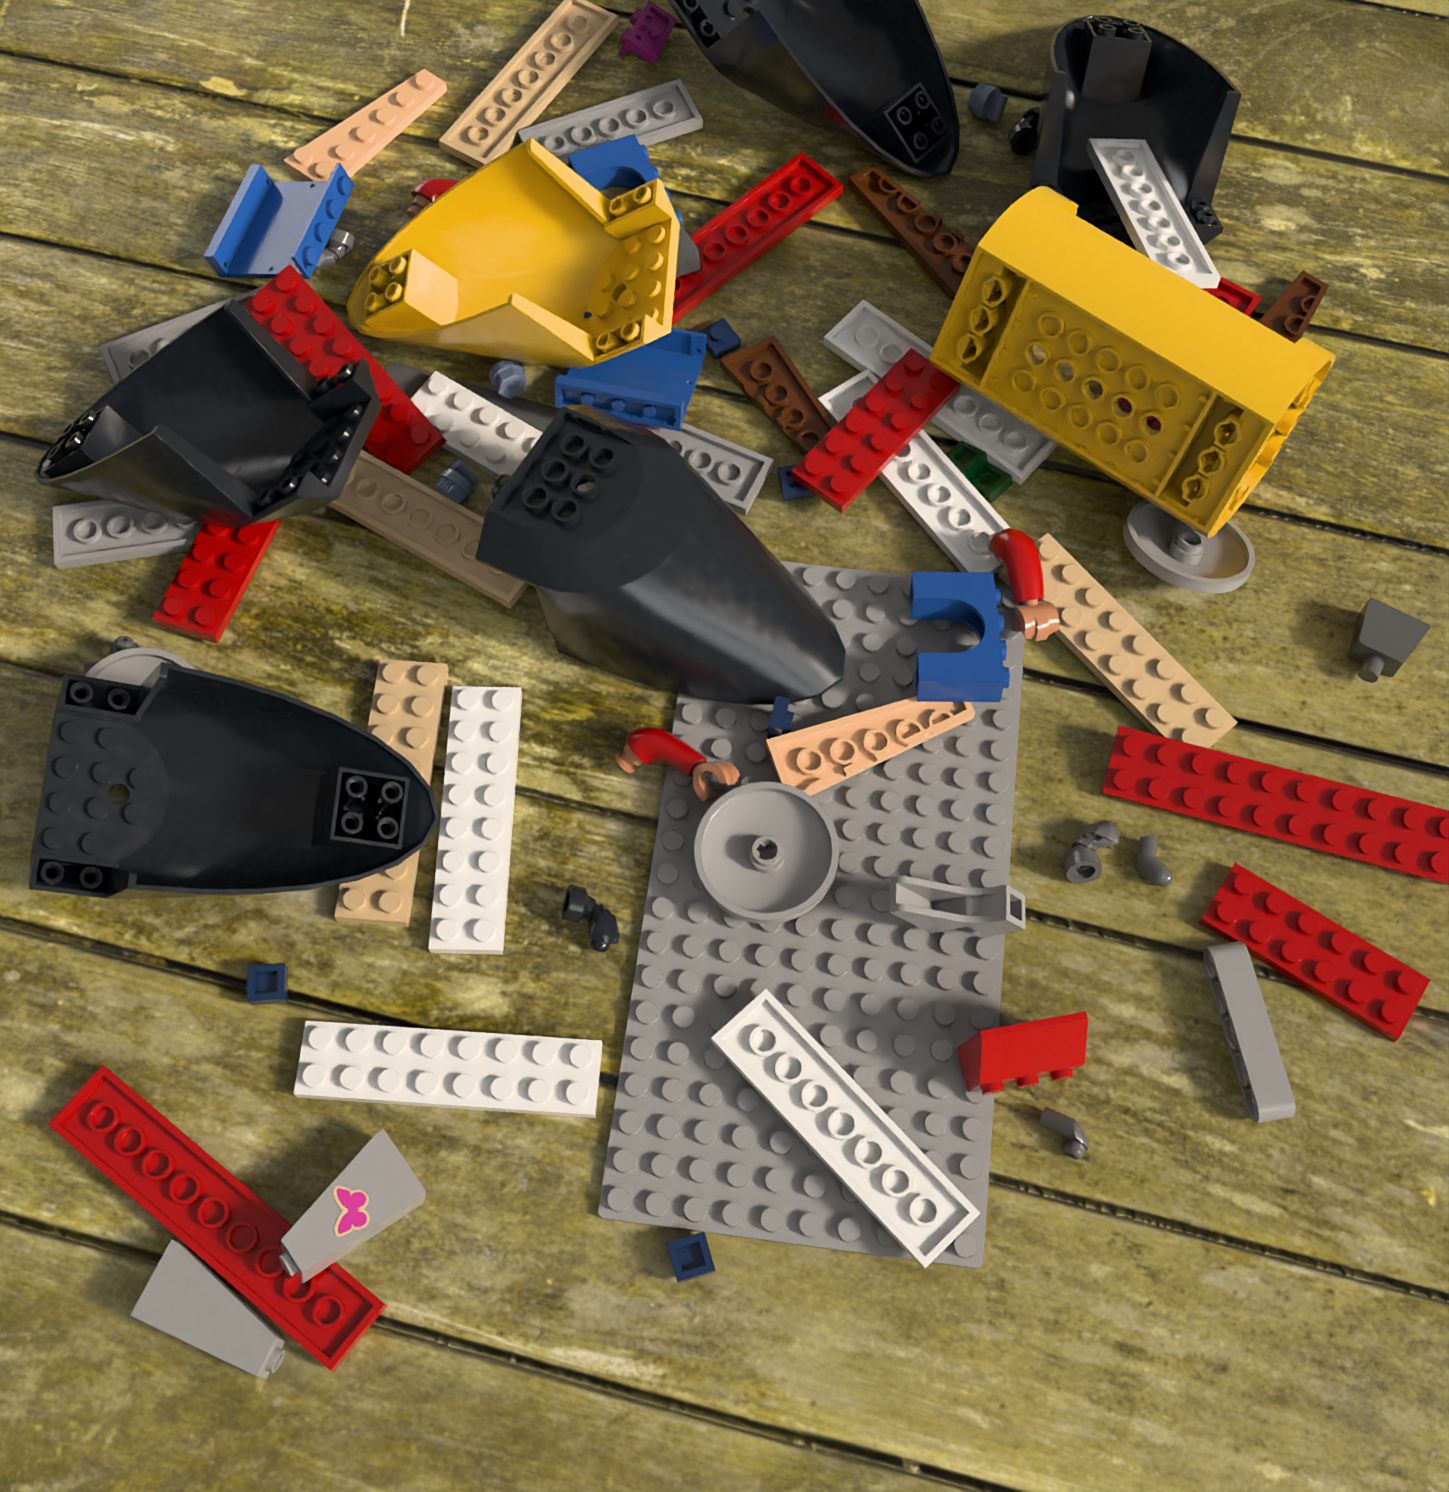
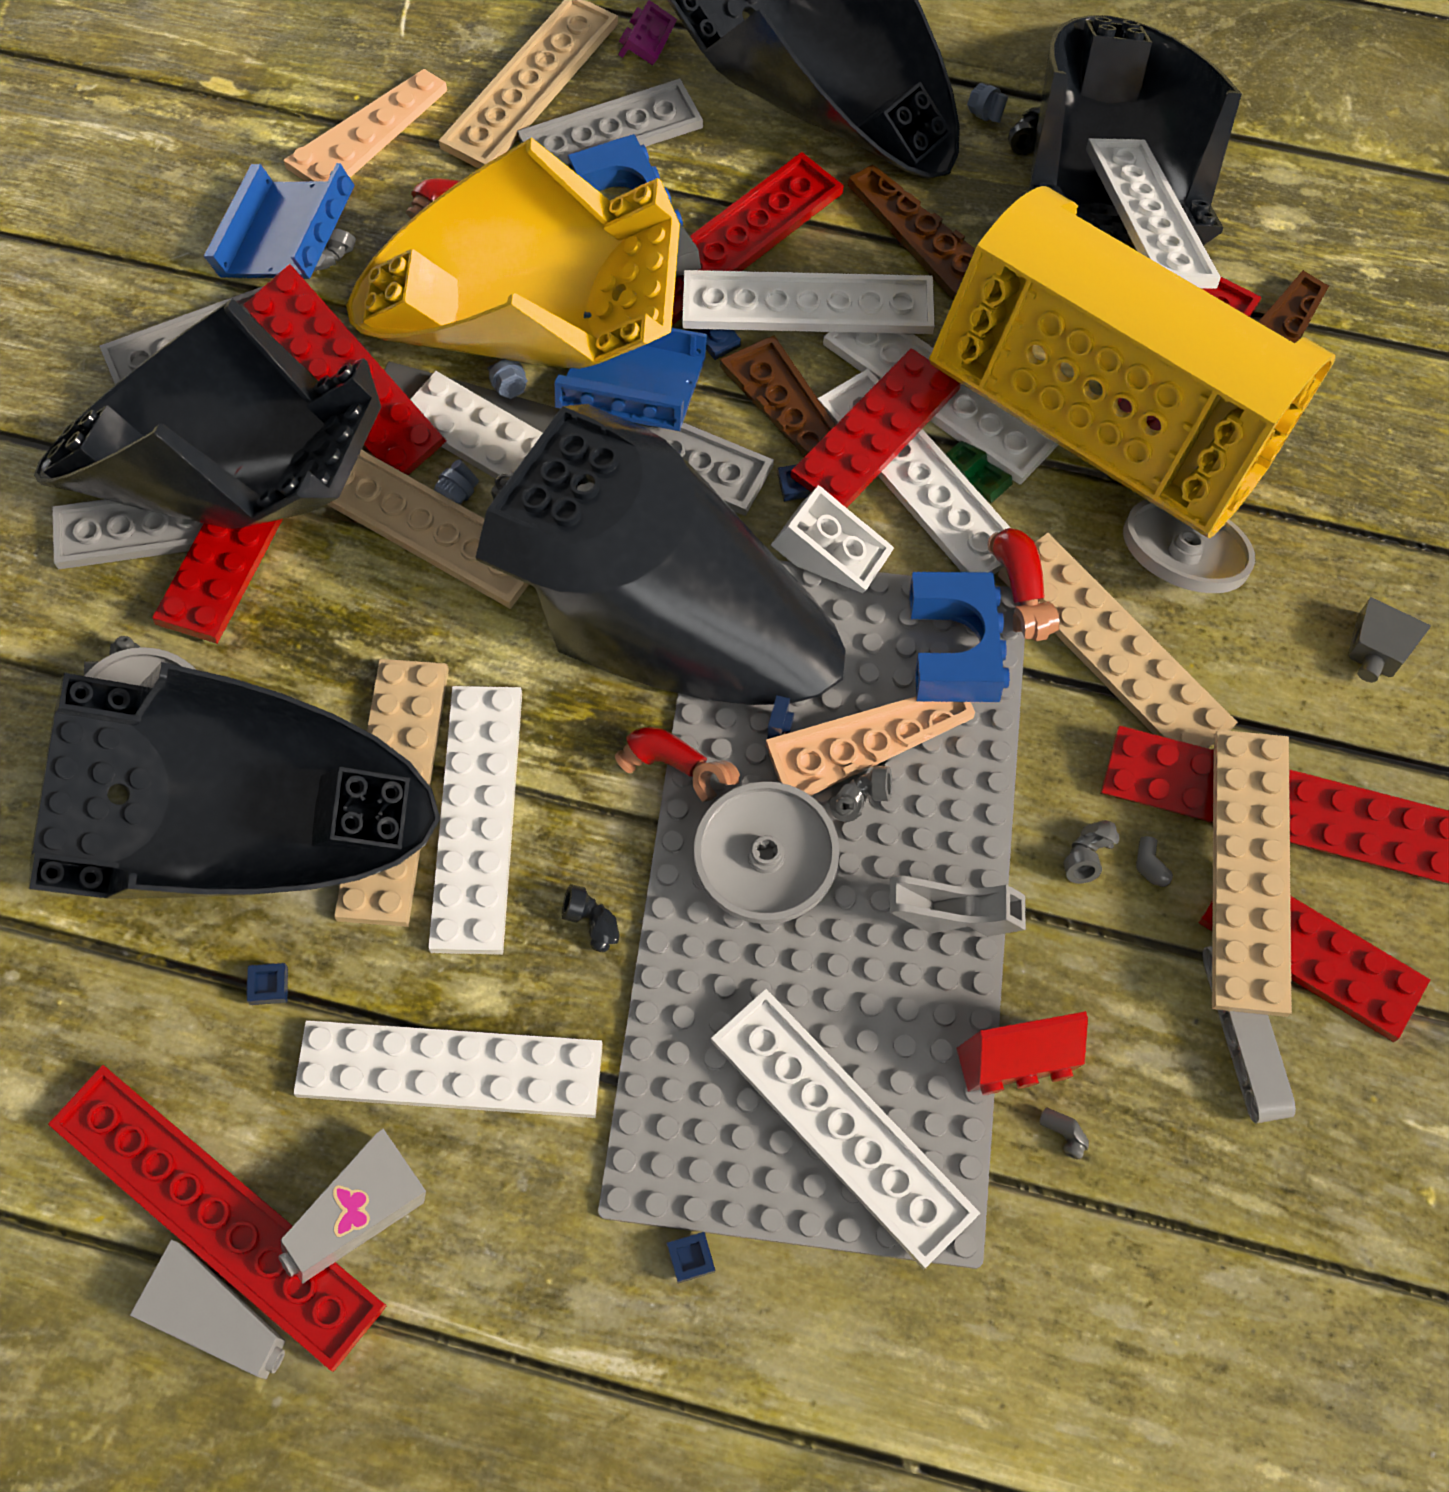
(808, 302): none -> white plate
(832, 542): none -> white slope
(850, 799): none -> dark grey arm
(1251, 874): none -> tan plate

